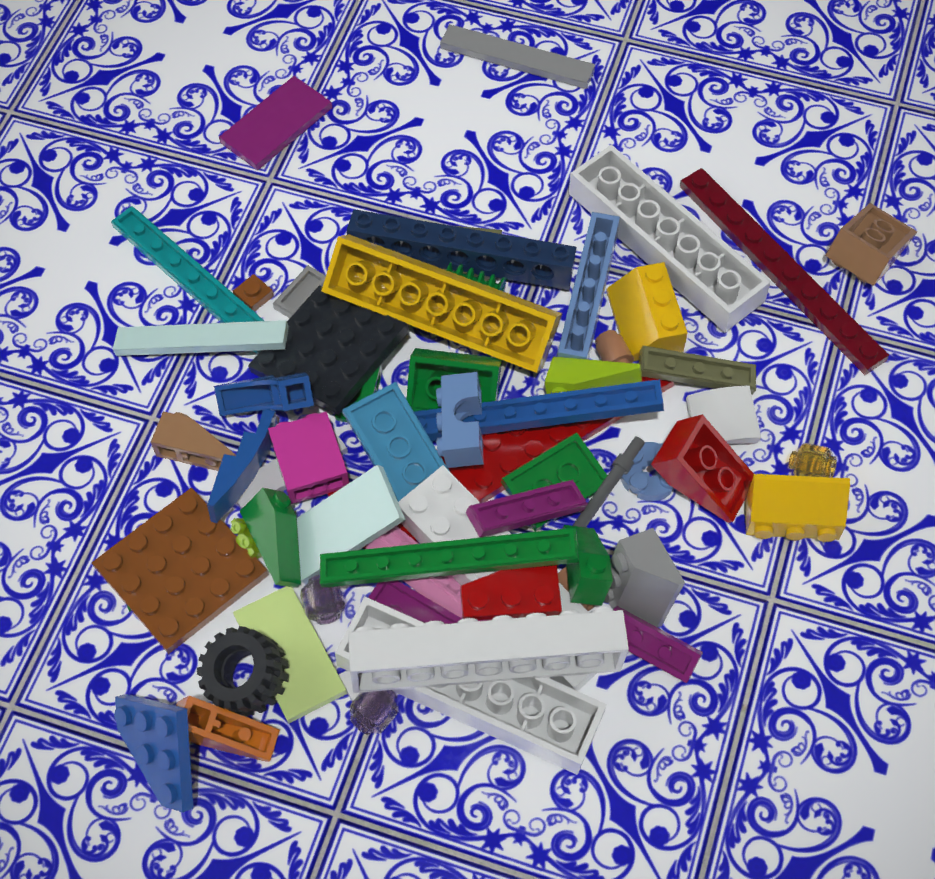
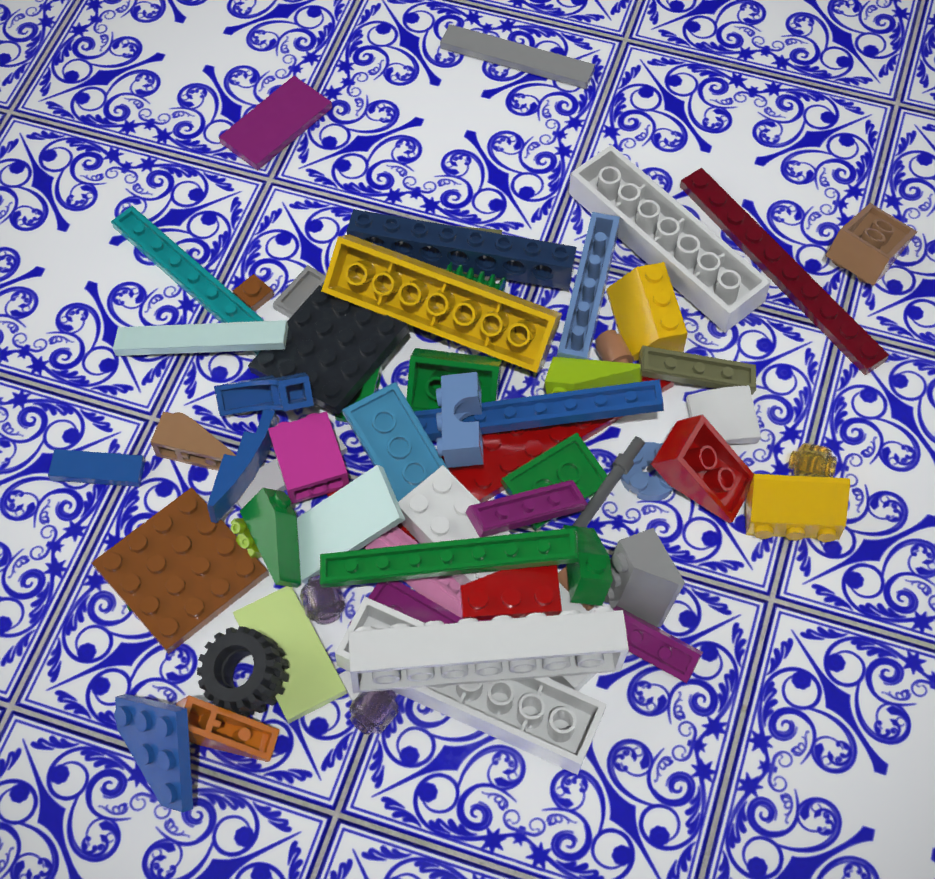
(96, 468): none -> blue tile

